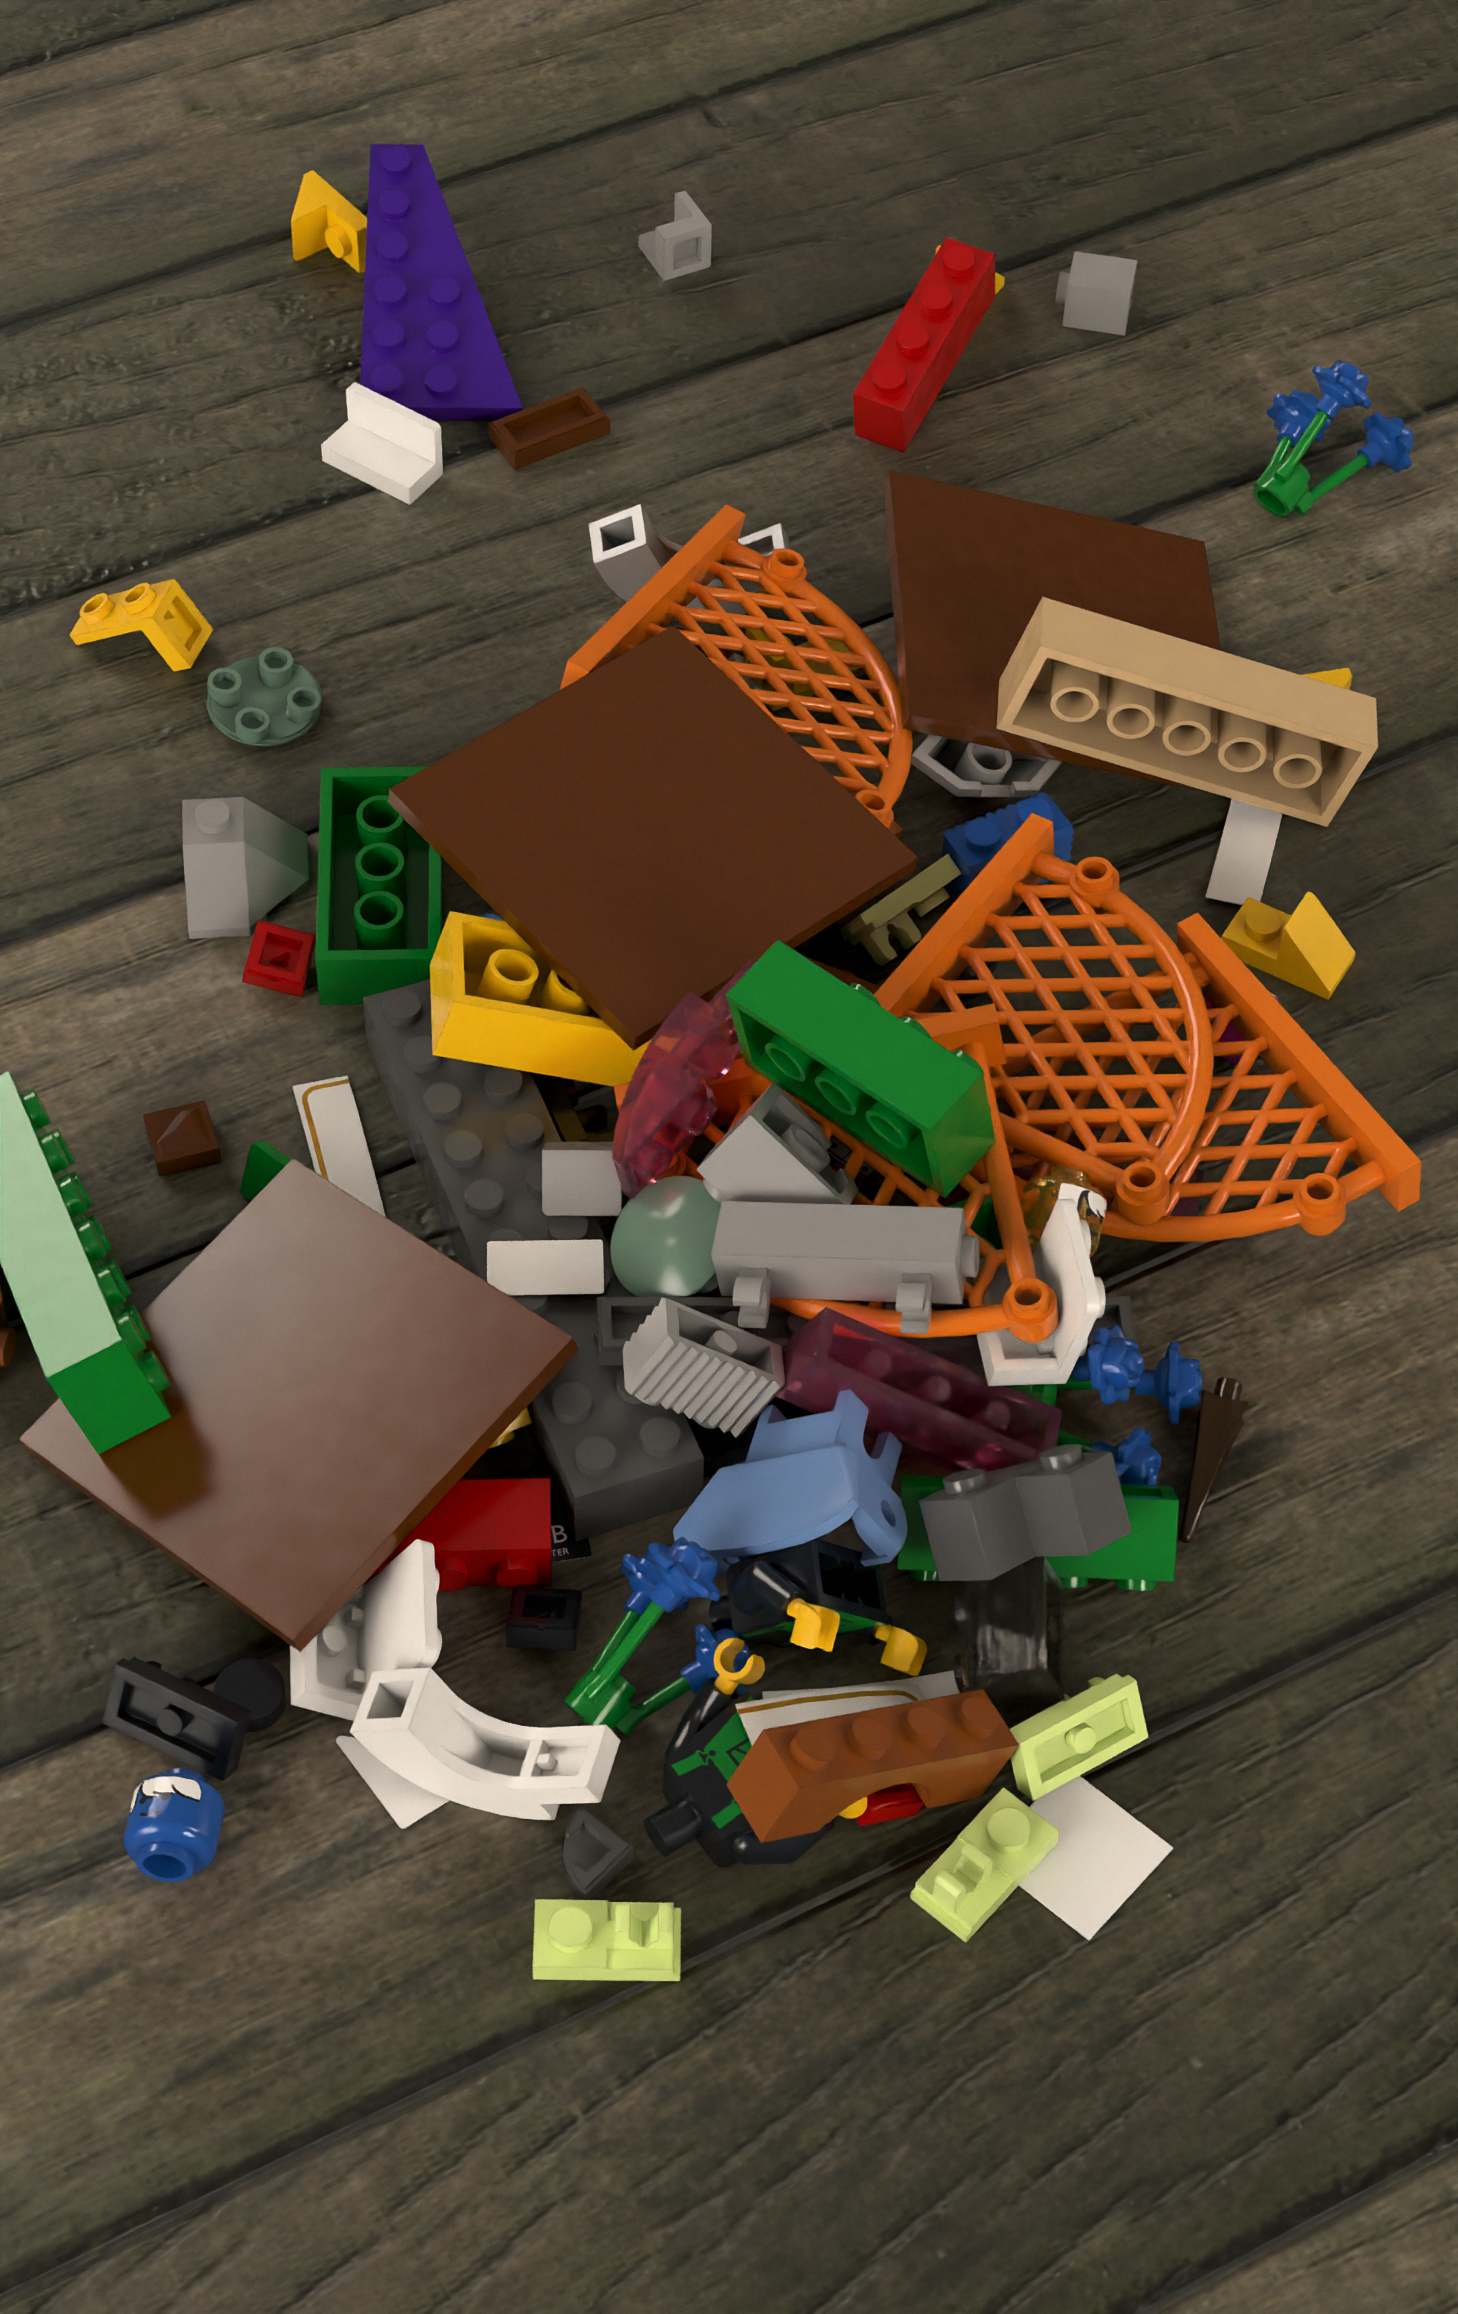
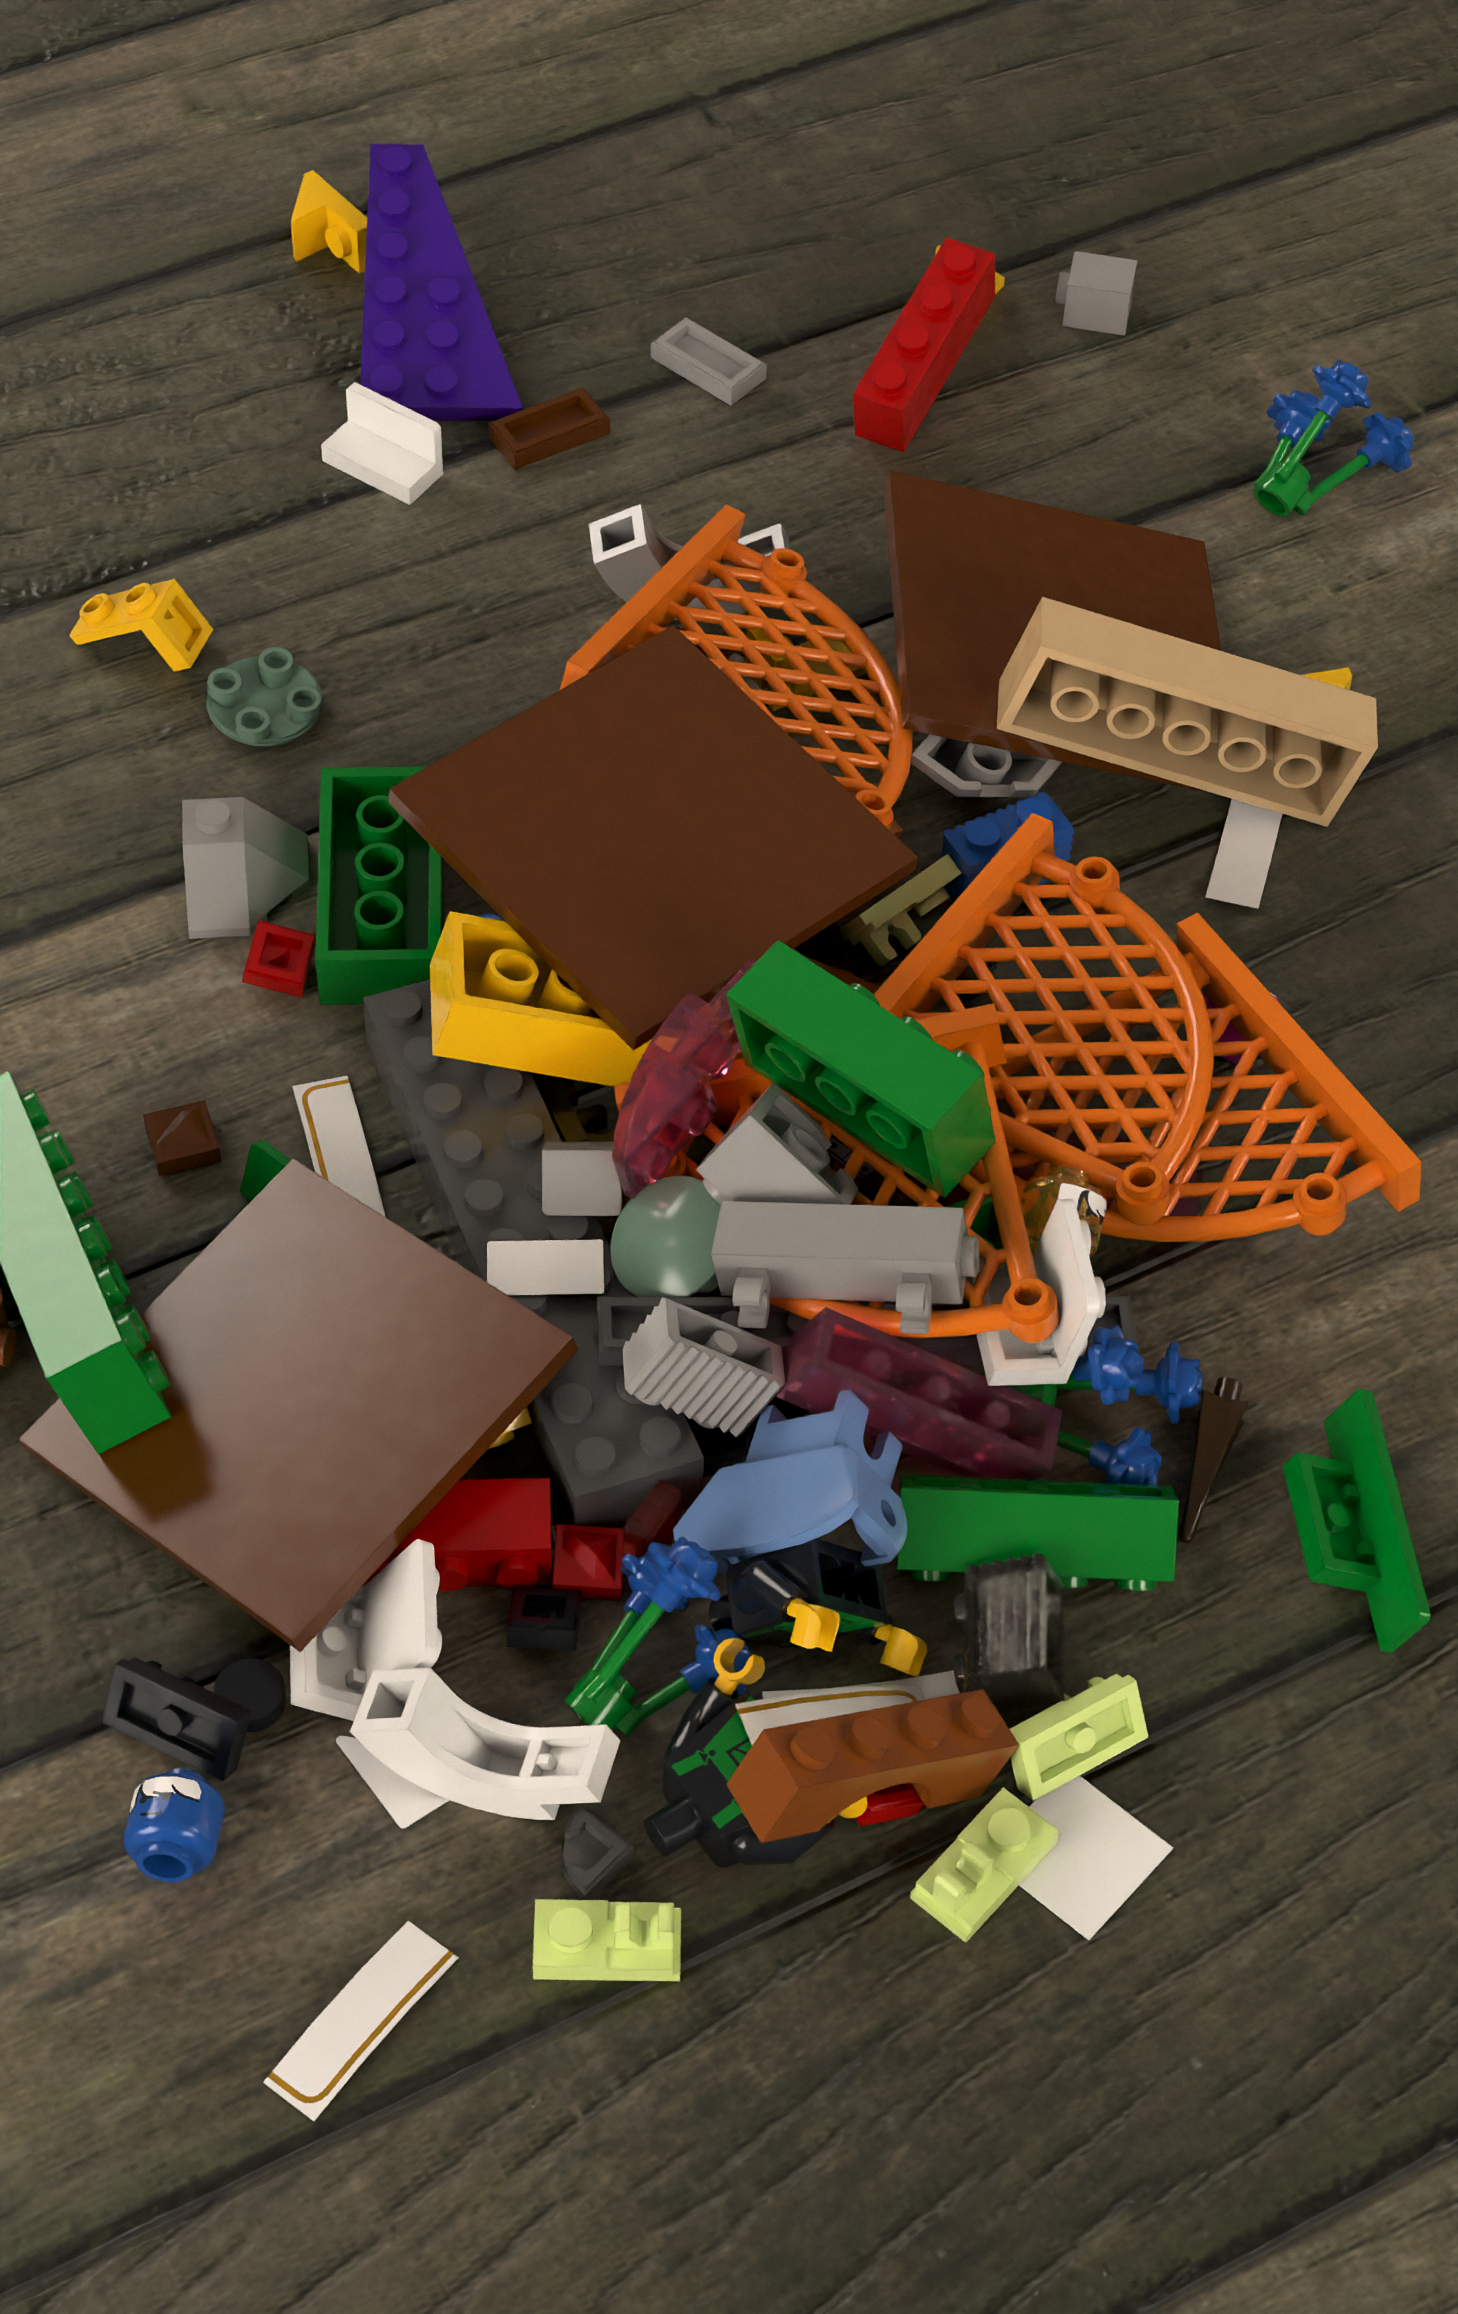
(359, 2019): none -> white sticker
(588, 1560): none -> red tile
(653, 1520): none -> clear red tile
(681, 244): light grey panel -> none
(708, 361): none -> light grey tile
(1037, 1508): dark grey brick -> none
(1295, 947): yellow slope -> none
(1356, 1522): none -> green bracket

